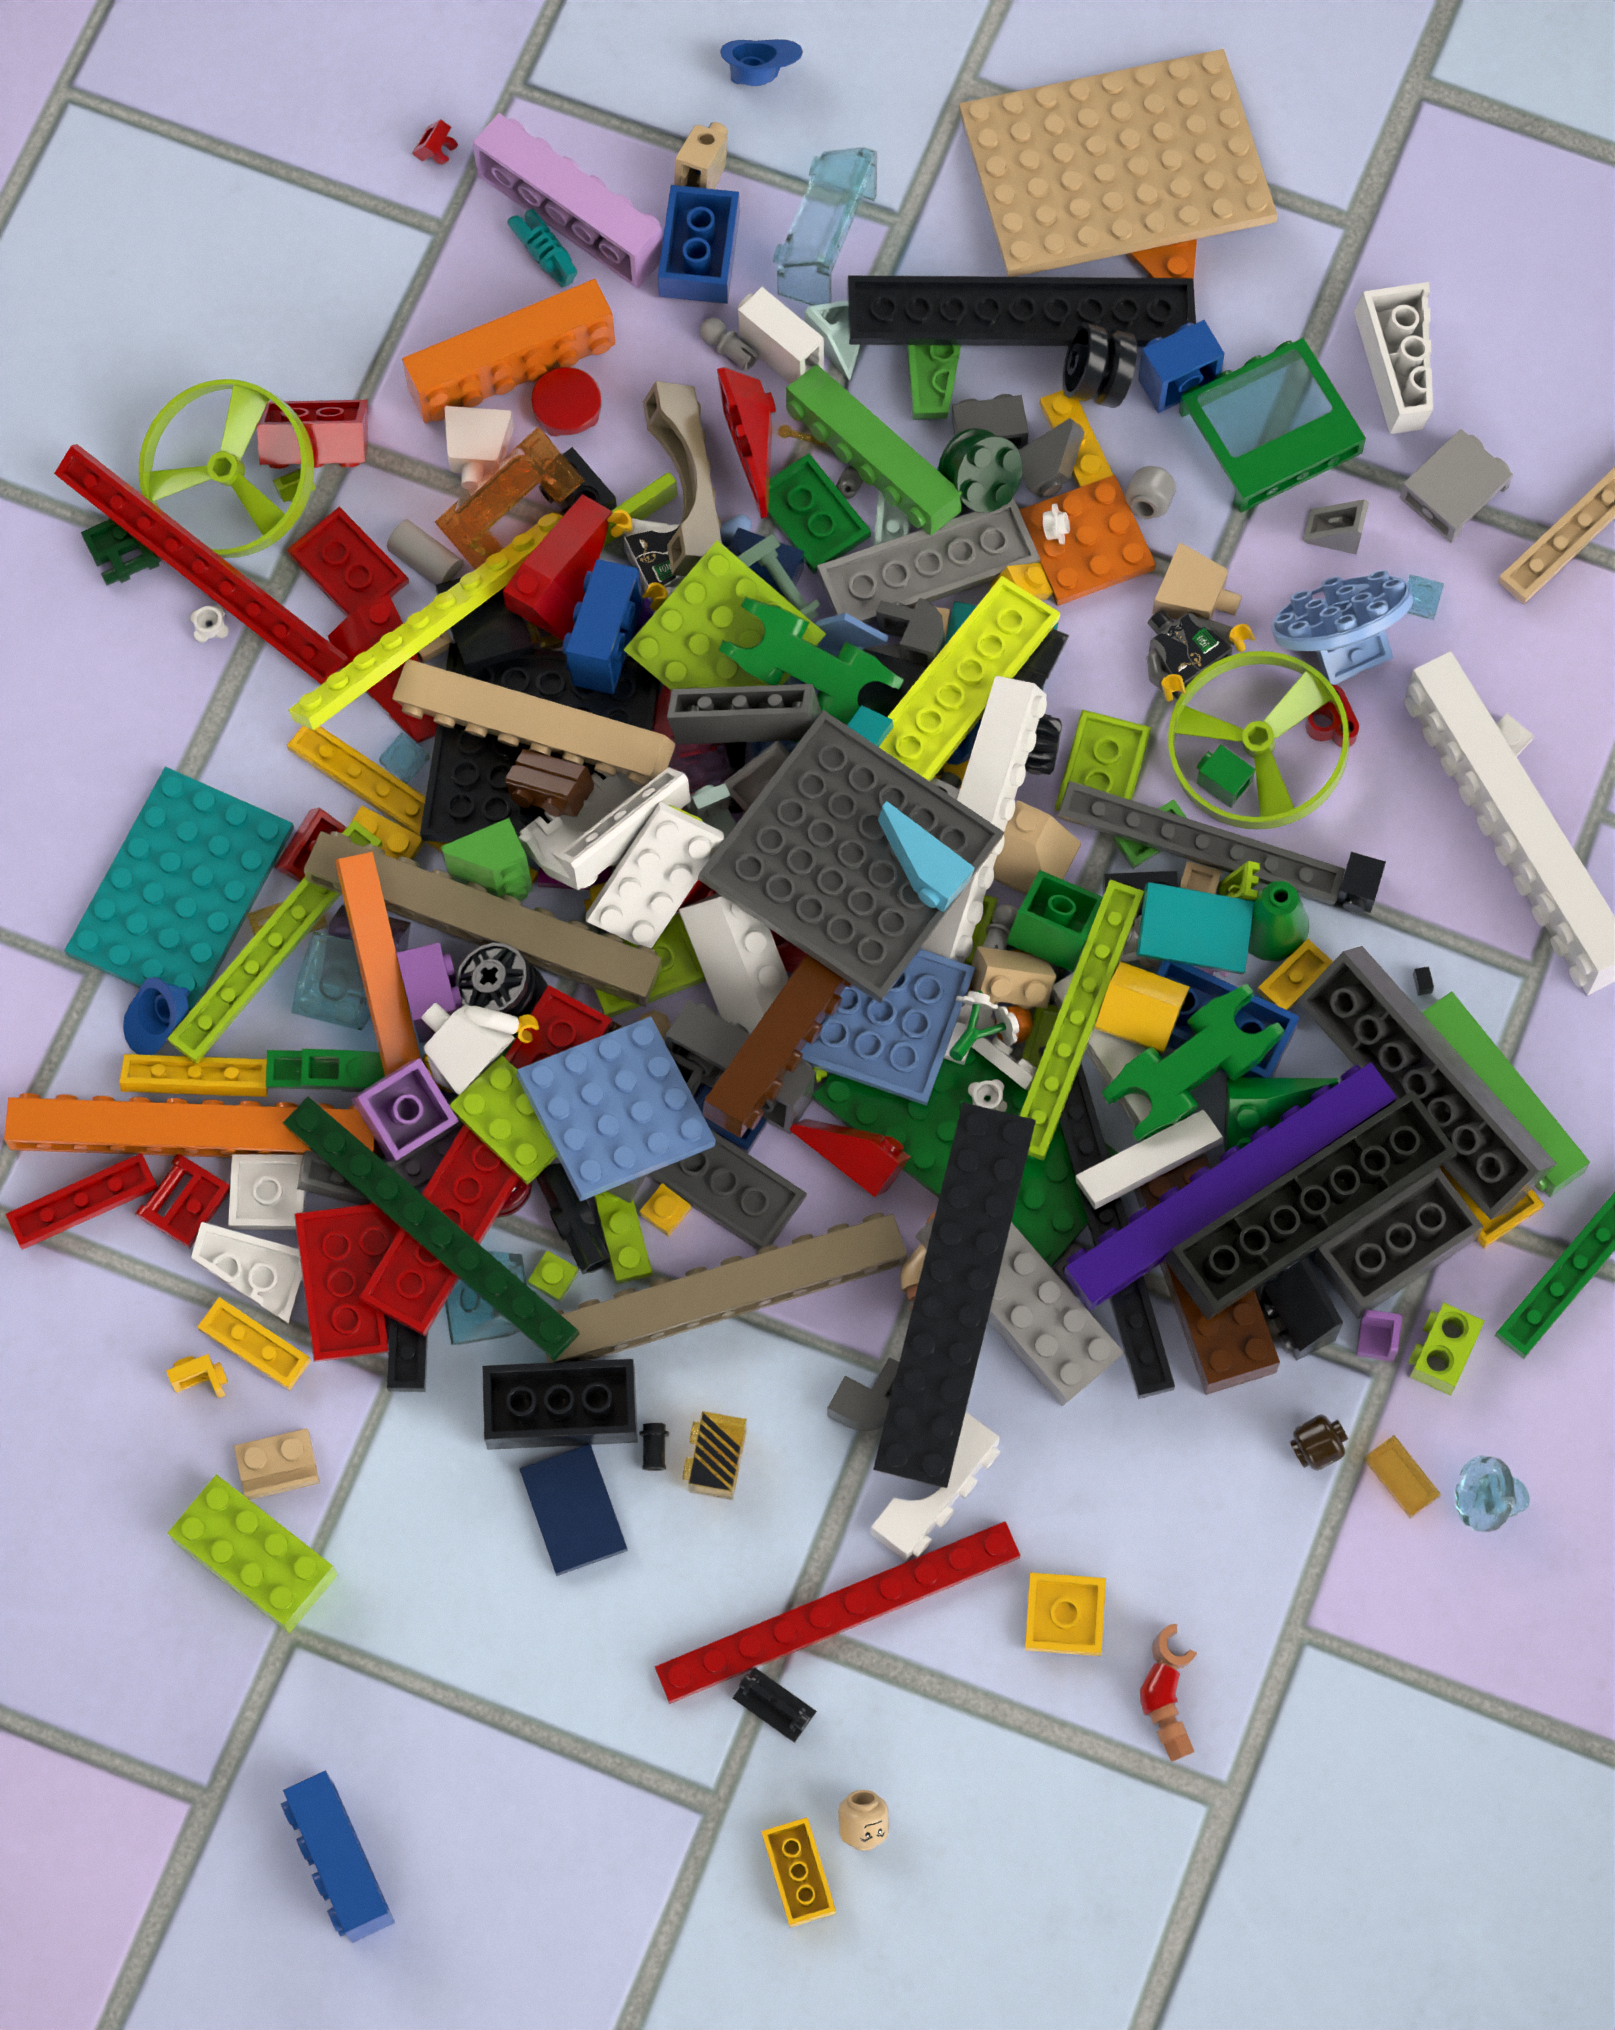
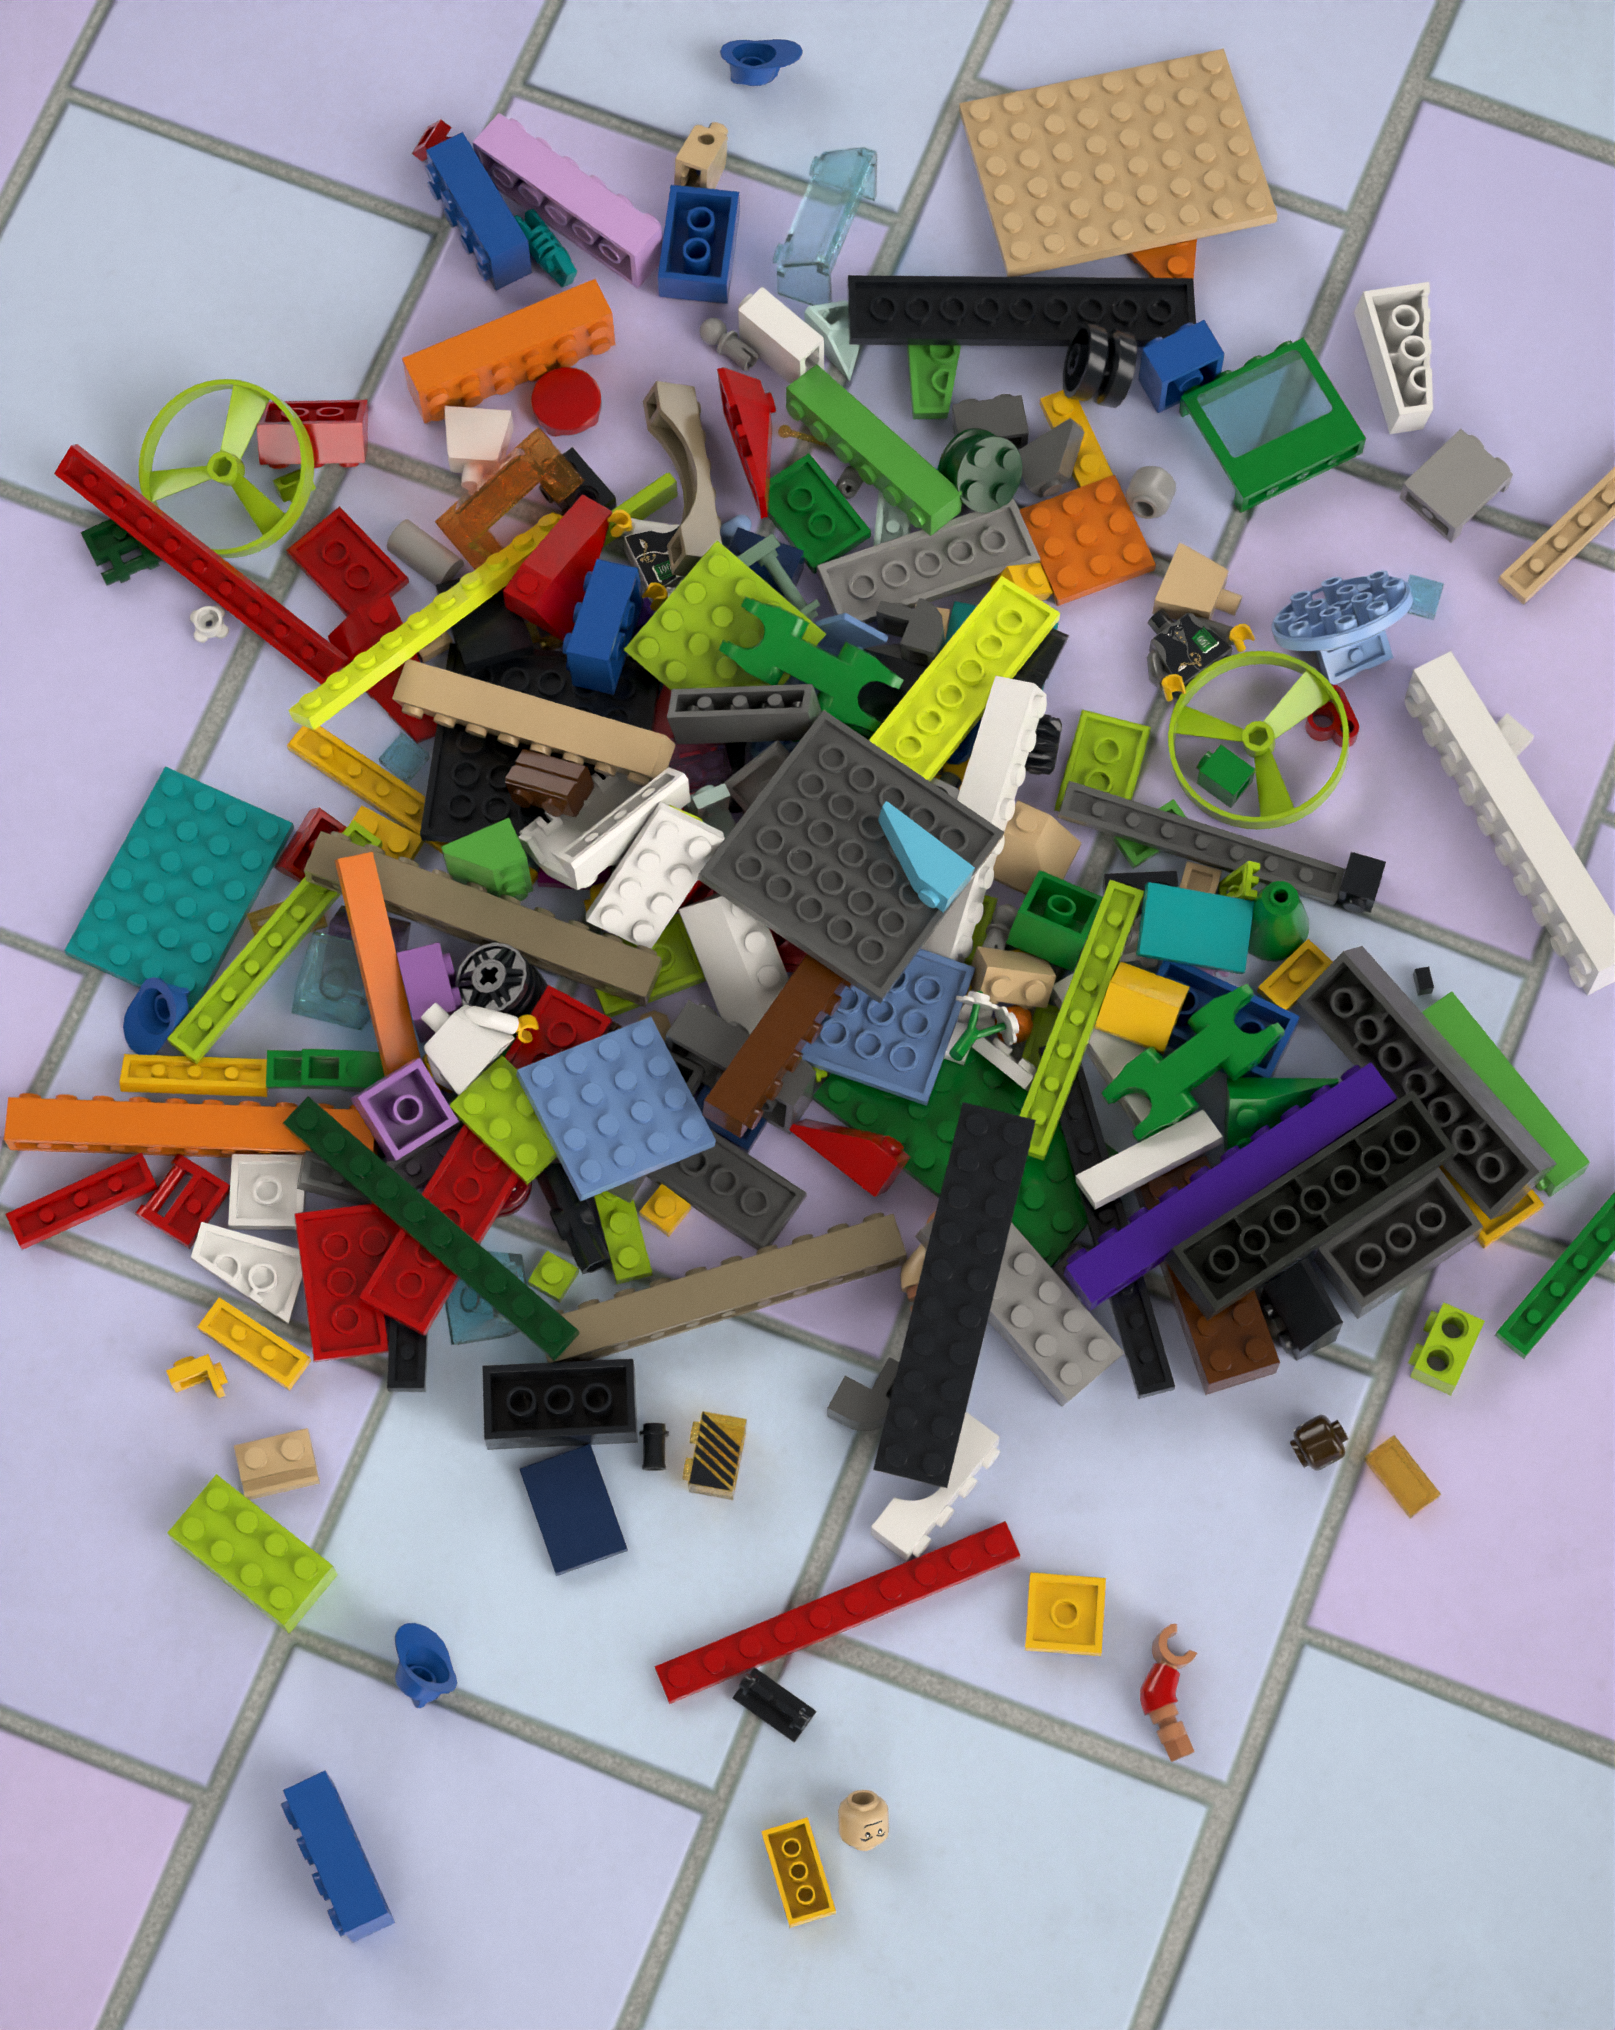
(423, 1664): none -> blue piece
(478, 212): none -> blue brick
(871, 725): teal tile -> none
(991, 1088): white plate -> none
(1056, 524): white plate -> none
(1337, 526): light grey slope -> none
(1379, 1335): medium lavender panel -> none
(1489, 1494): clear light blue tile -> none

